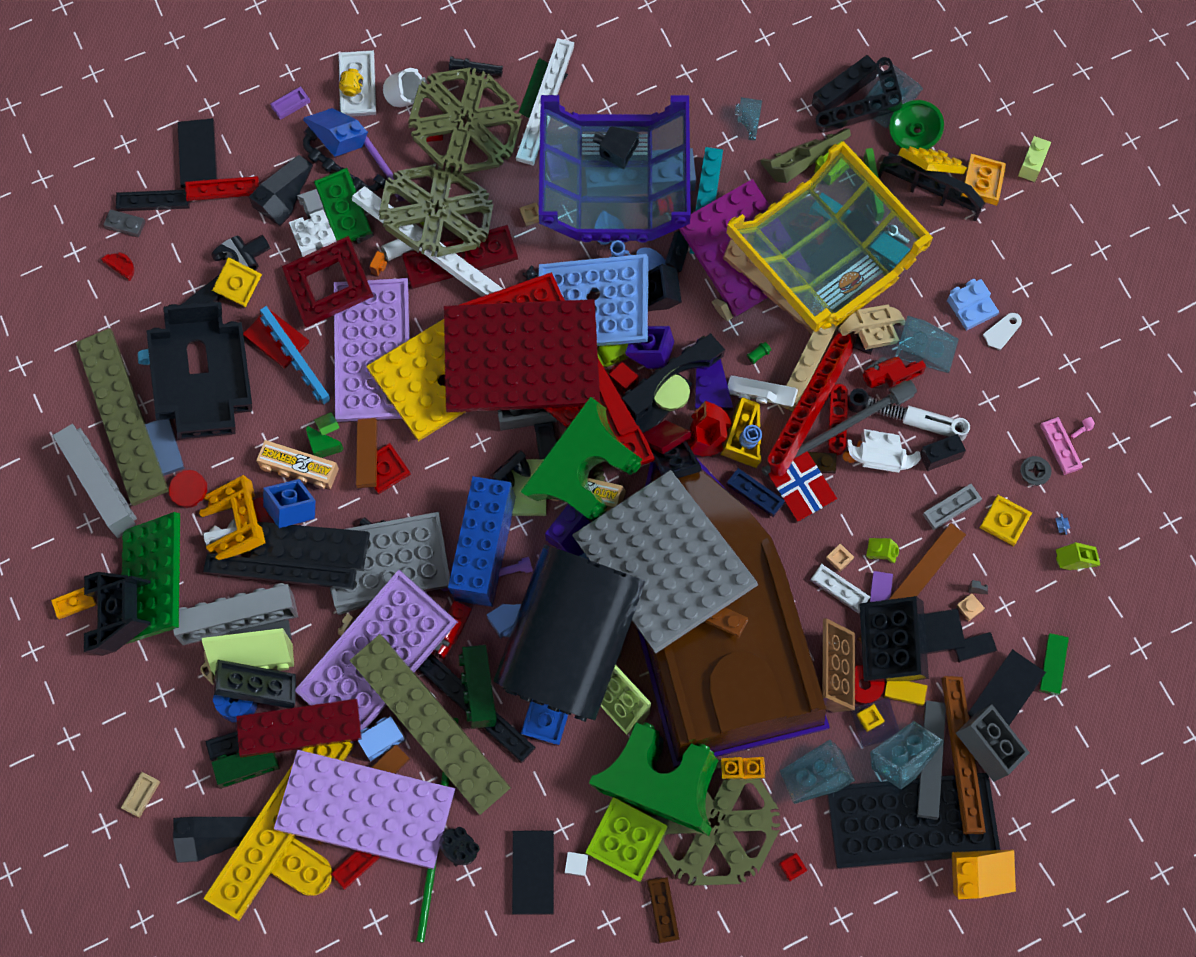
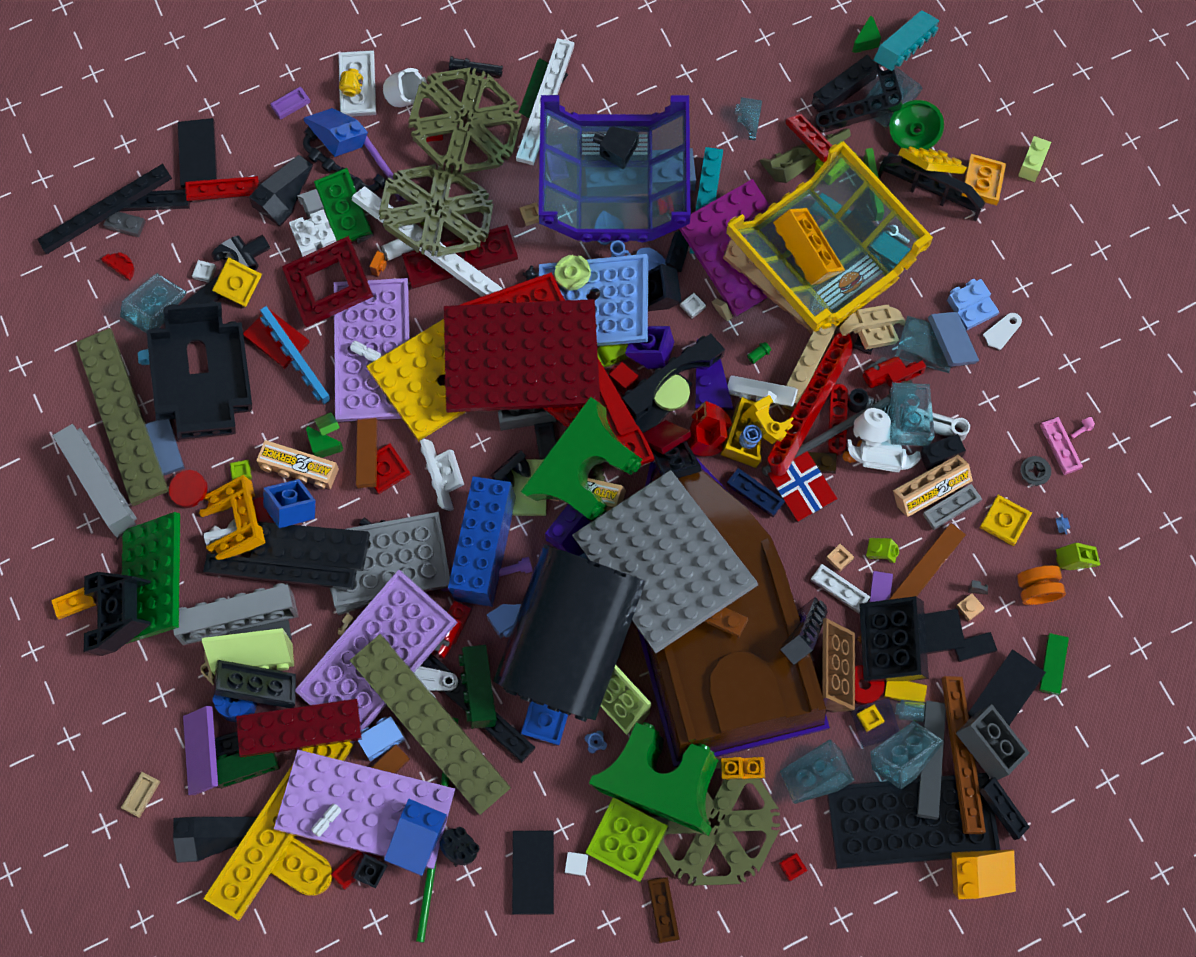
(104, 209): none -> black plate
(146, 304): none -> clear light blue slope
(200, 750): none -> medium lavender tile
(204, 271): none -> white tile
(240, 468): none -> lime tile
(323, 823): none -> white piece
(362, 350): none -> white piece
(369, 870): none -> black piece
(415, 837): none -> blue slope
(435, 679): none -> white piece
(444, 473): none -> white bracket
(572, 272): none -> yellowish green tile
(595, 736): none -> medium blue plate
(693, 305): none -> white tile
(760, 417): none -> yellow tile
(805, 635): none -> black arch
(808, 245): none -> light orange slope
(810, 136): none -> red tile
(868, 38): none -> green slope
(873, 427): none -> white cone
(906, 40): none -> teal brick
(910, 710): none -> clear light blue brick
(911, 414): none -> clear light blue slope
(932, 485): none -> light nougat brick
(953, 339): none -> sand blue tile
(1004, 808): none -> black plate
(1041, 585): none -> orange wheel

